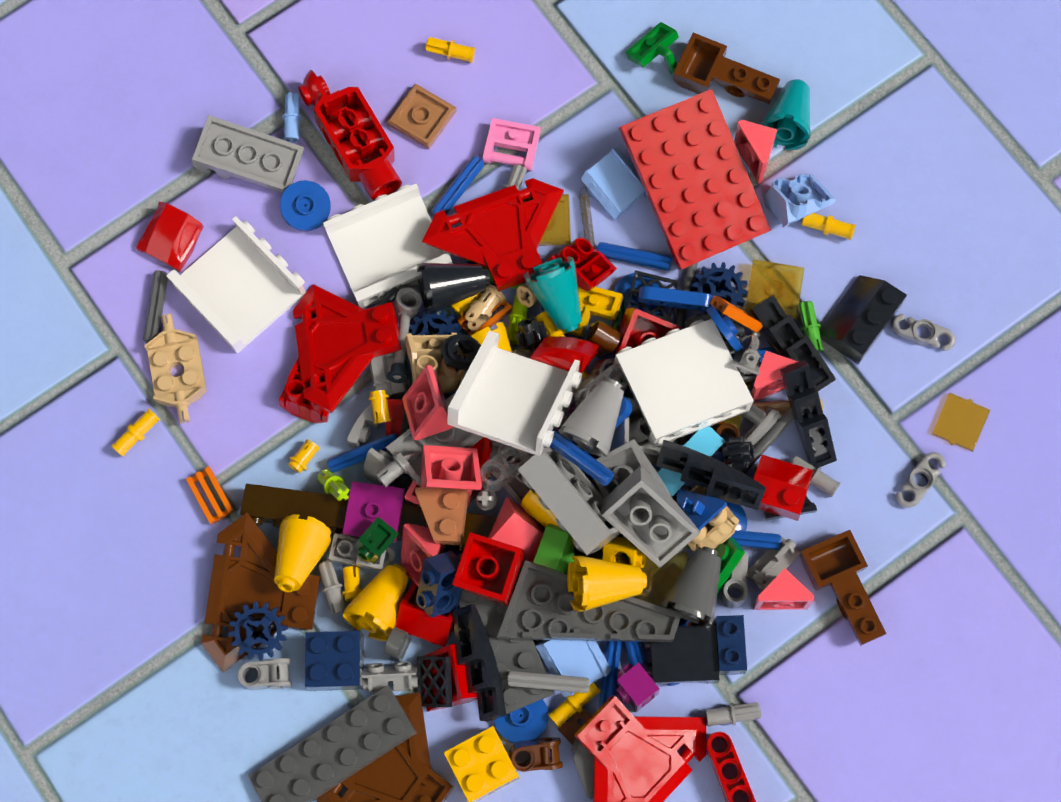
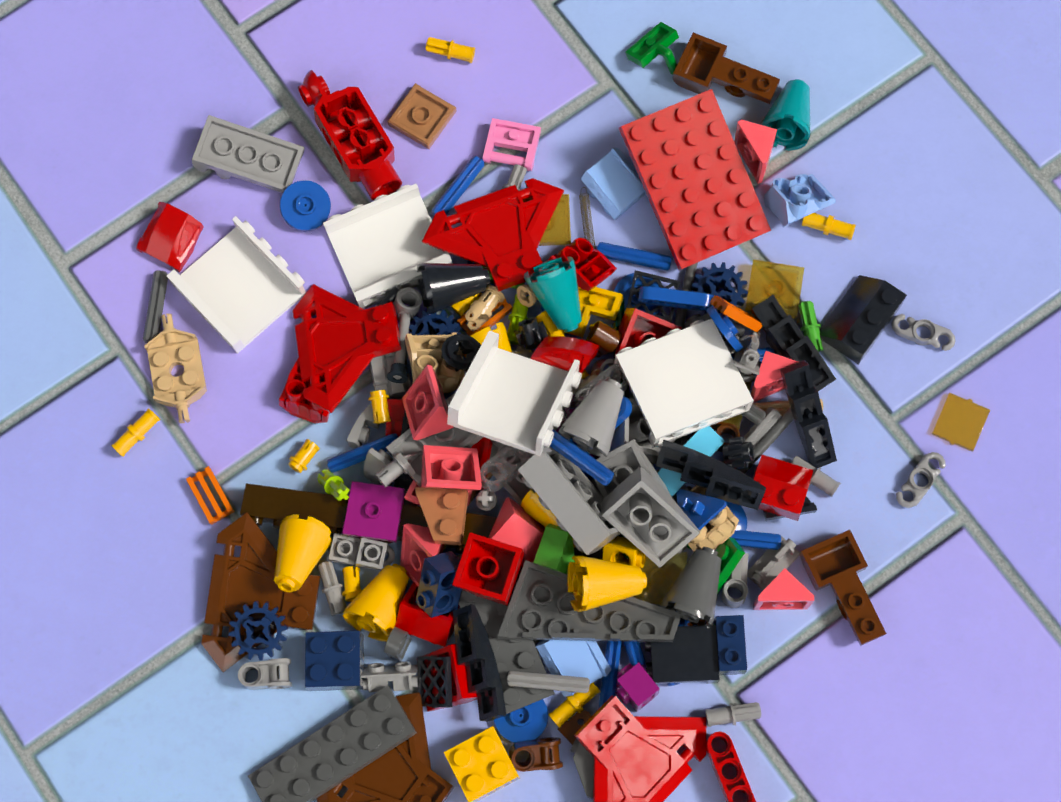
(292, 117): light blue axle -> none
(375, 541): dark green bracket -> none

